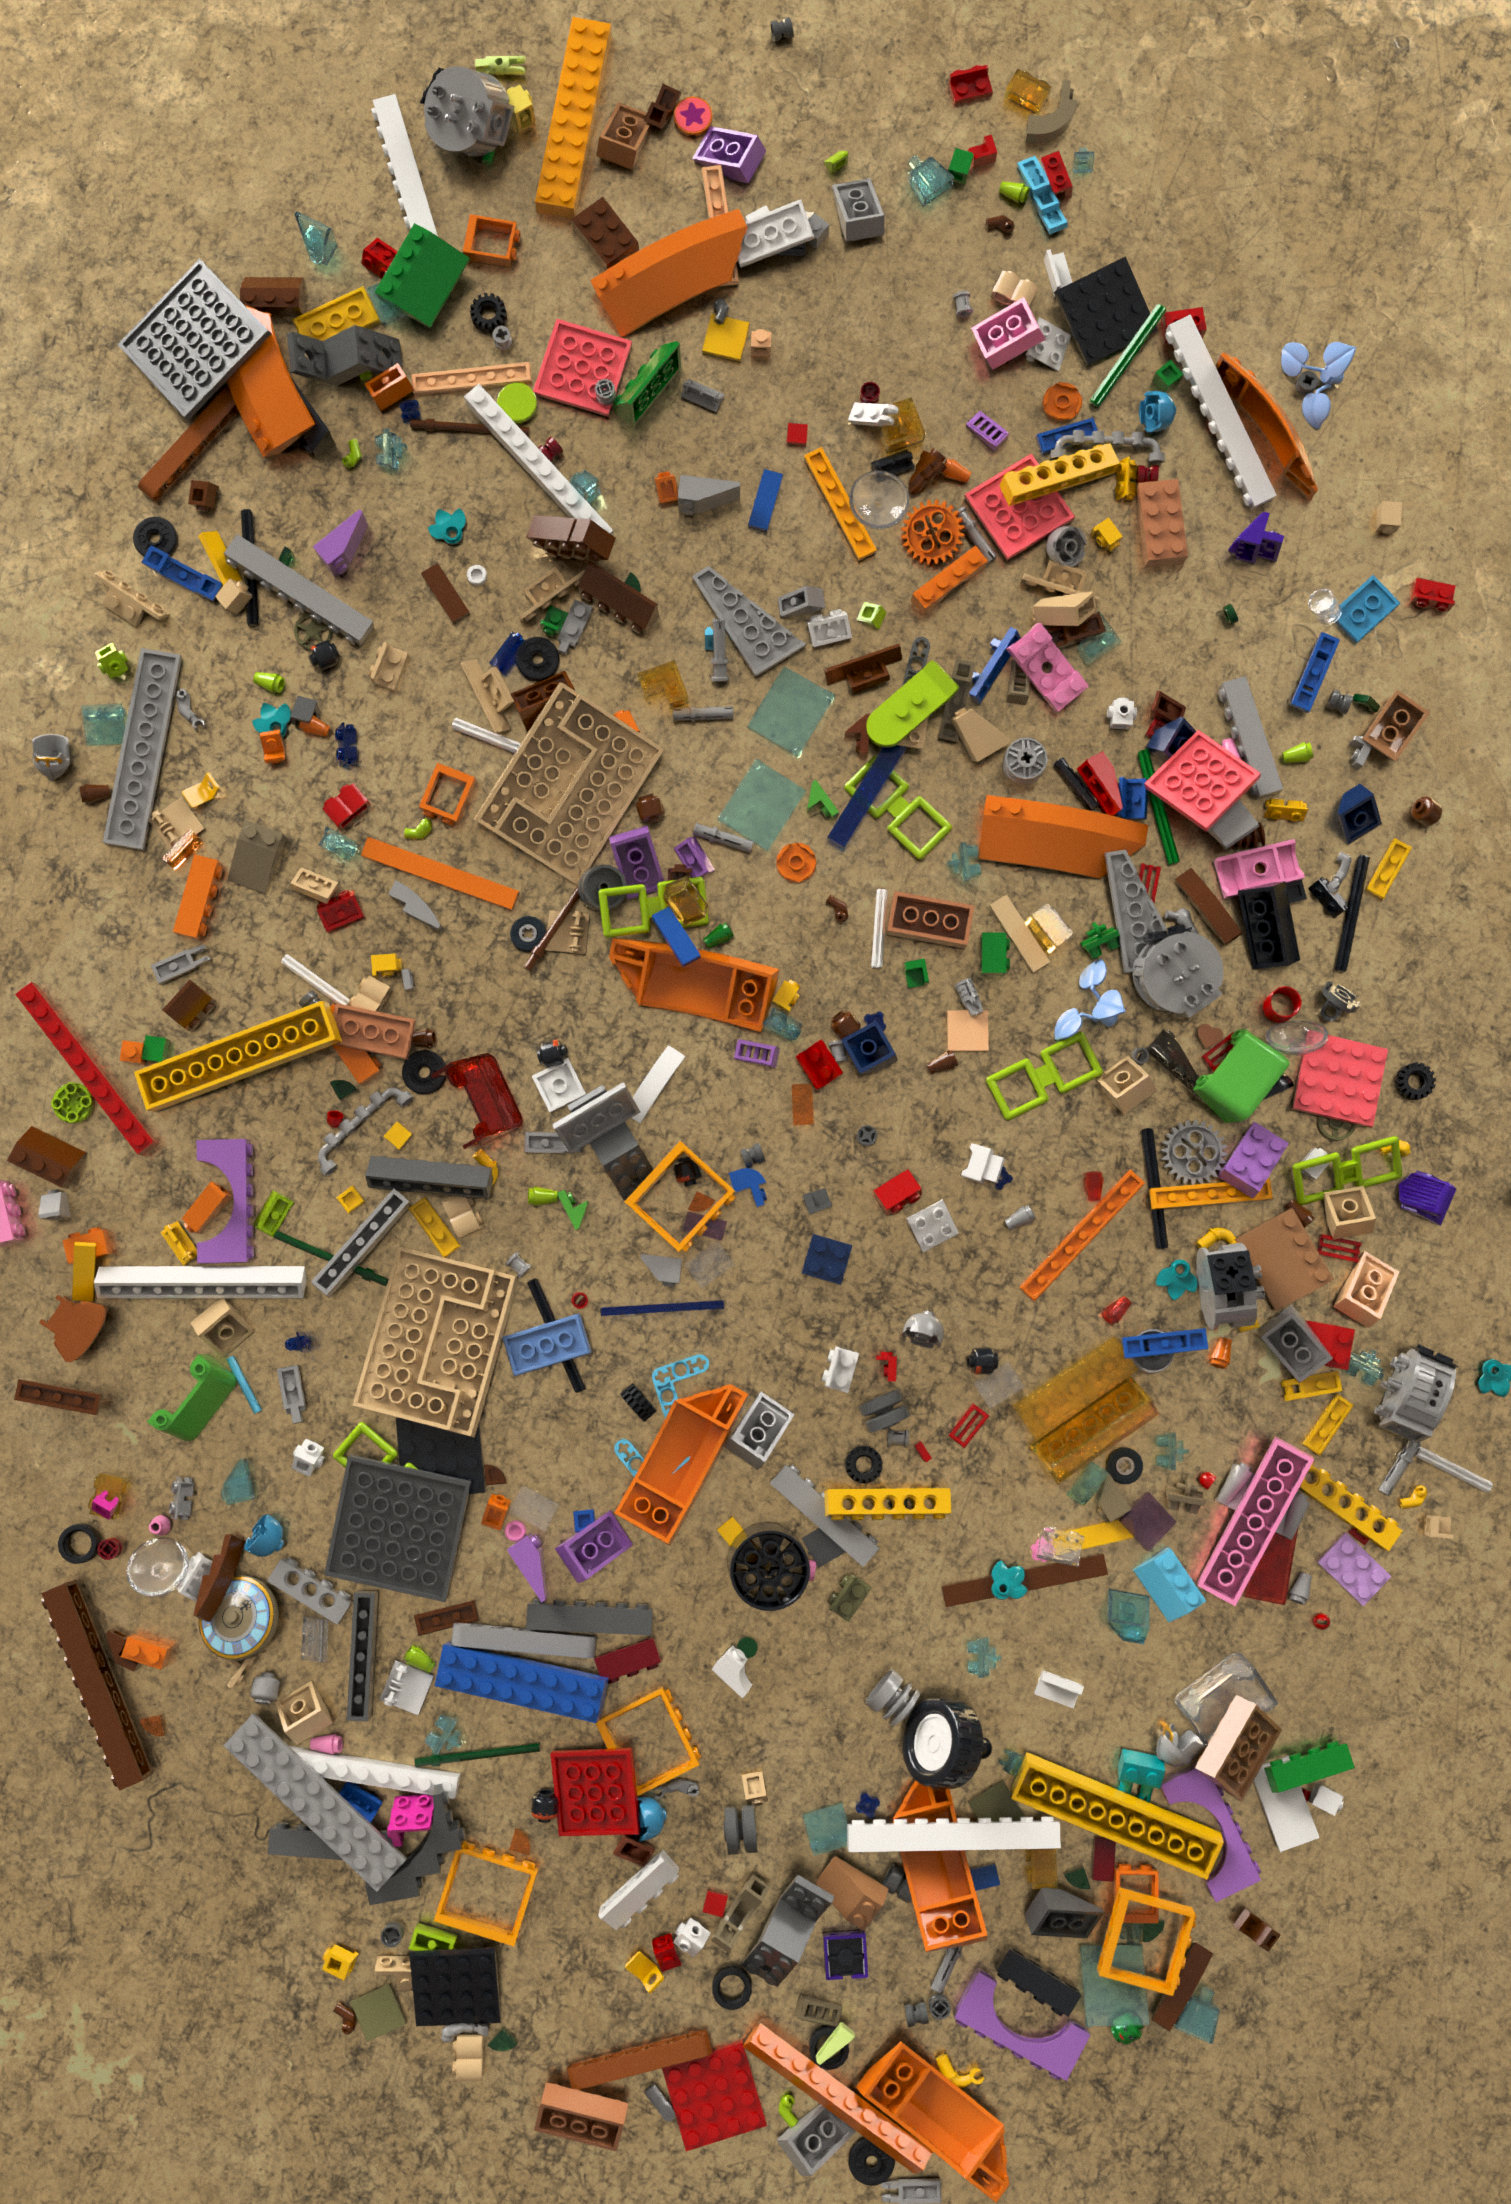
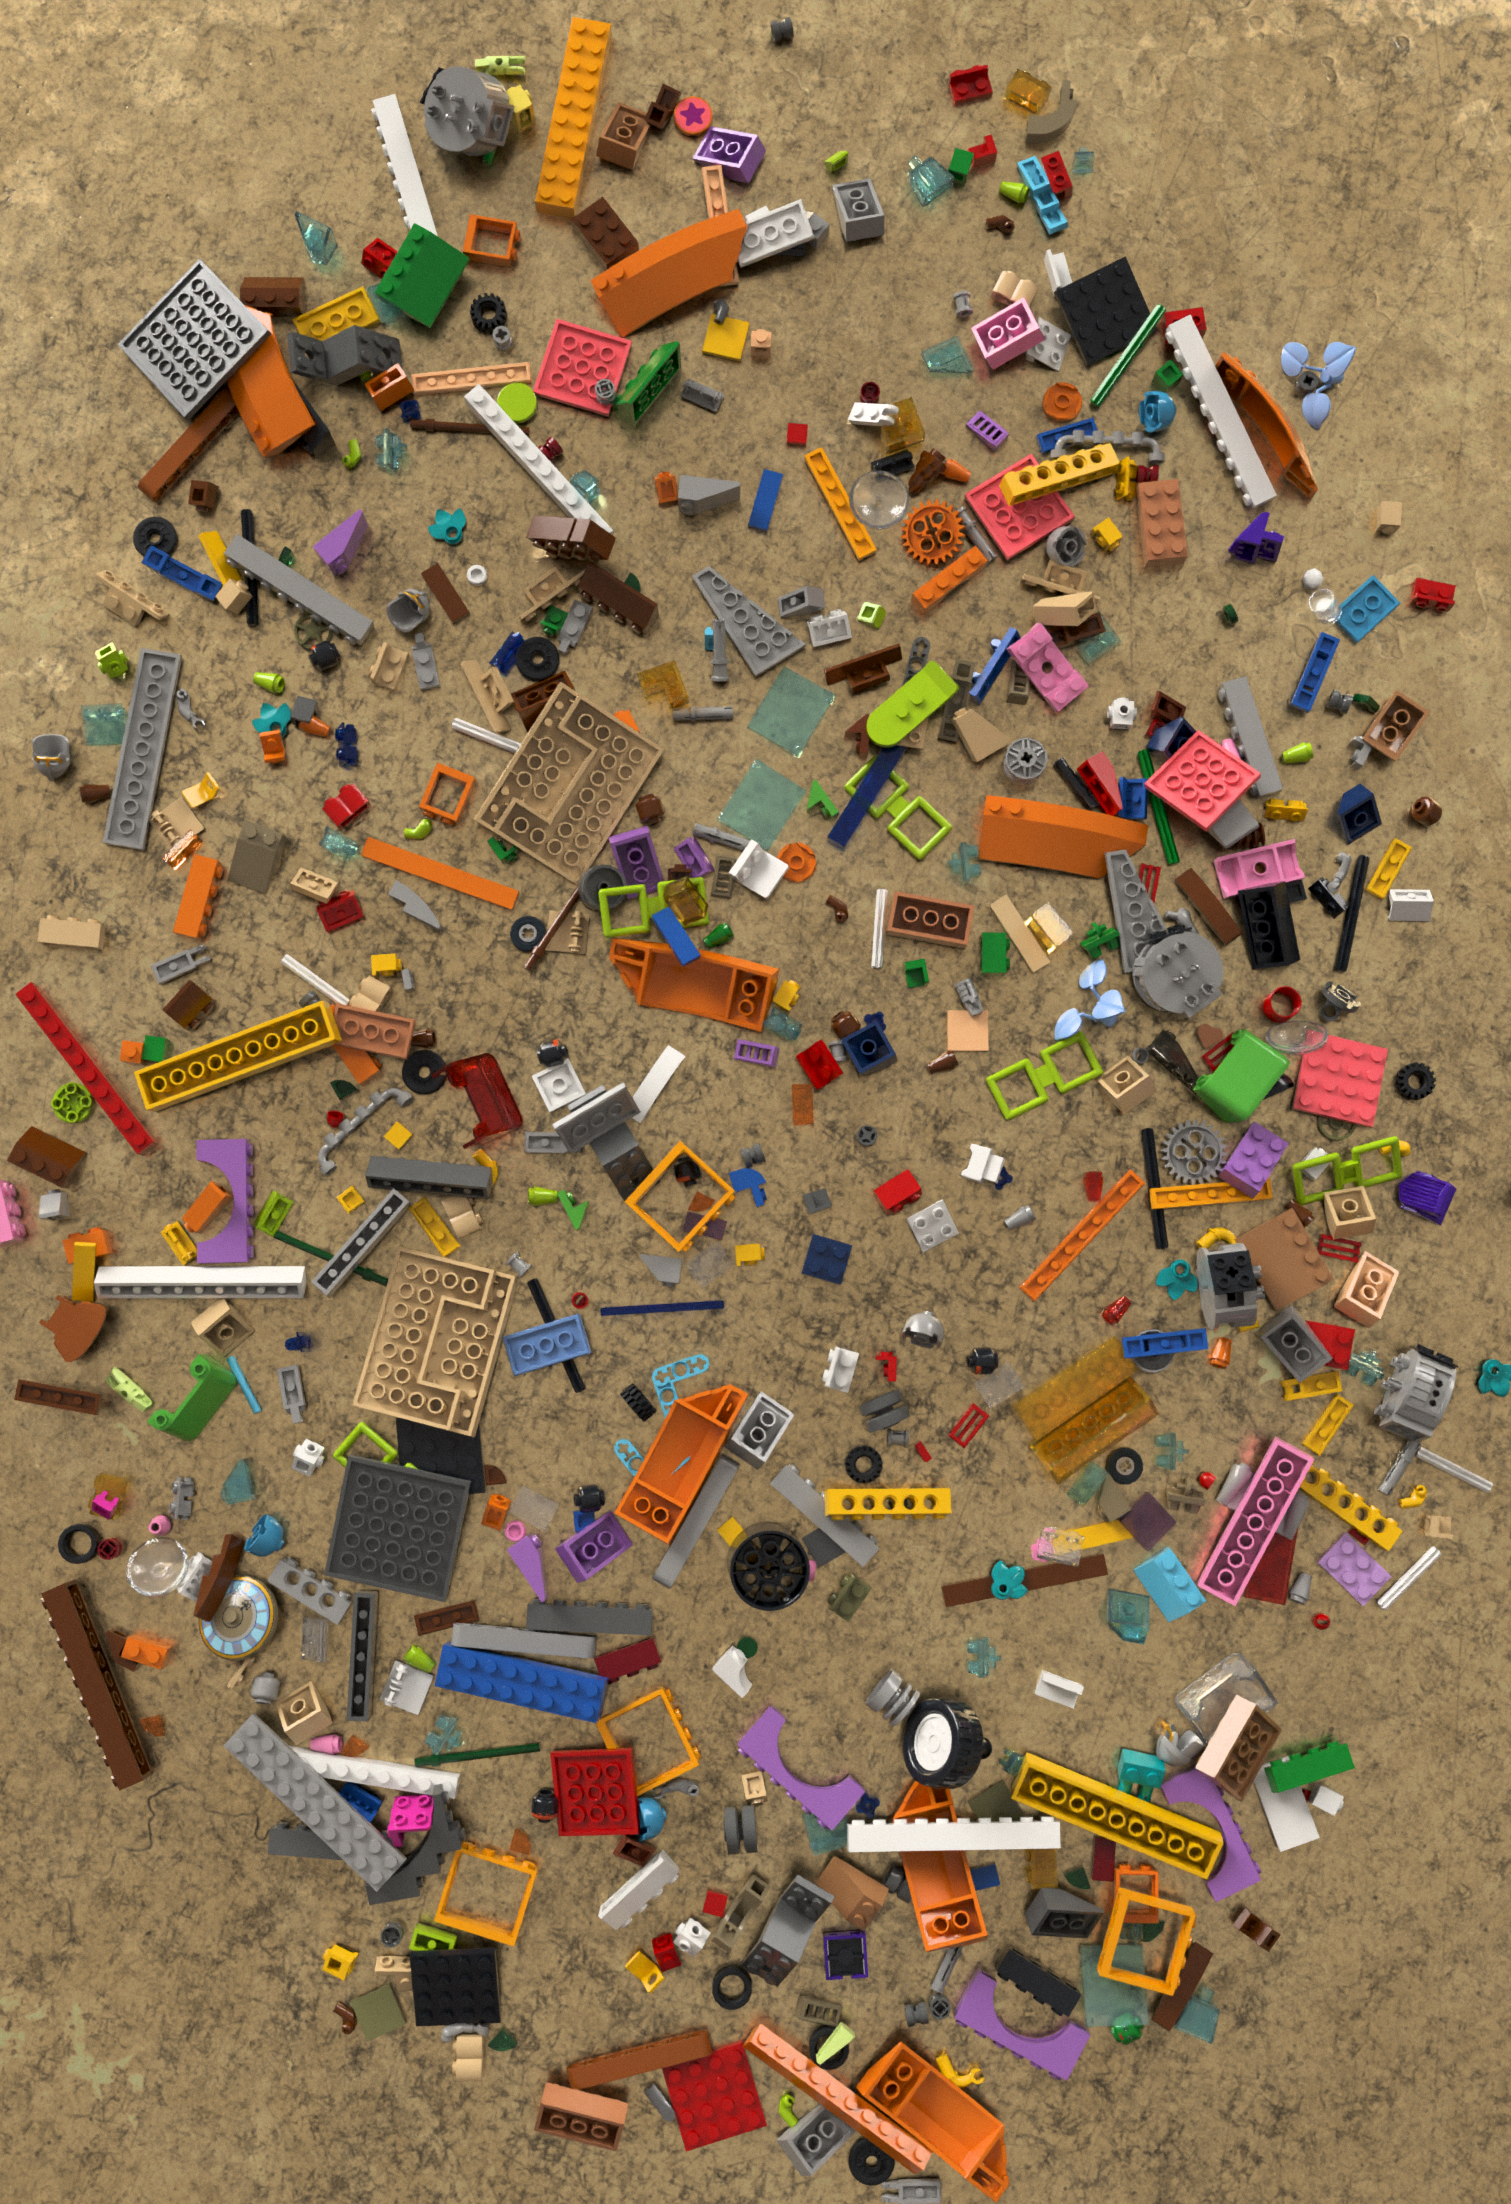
(71, 933): none -> tan brick
(128, 1389): none -> yellowish green hinge
(354, 1747): none -> clear orange tile
(408, 609): none -> light grey helmet
(425, 664): none -> light grey hinge
(499, 848): none -> green bracket
(589, 1498): none -> black head
(696, 1521): none -> light grey beam
(731, 859): none -> dark tan slope
(749, 1254): none -> yellow brick
(758, 870): none -> white bracket
(826, 1803): none -> medium lavender arch
(947, 358): none -> clear light blue wing
(1312, 579): none -> white tile
(1409, 1578): none -> white axle
(1410, 905): none -> white panel

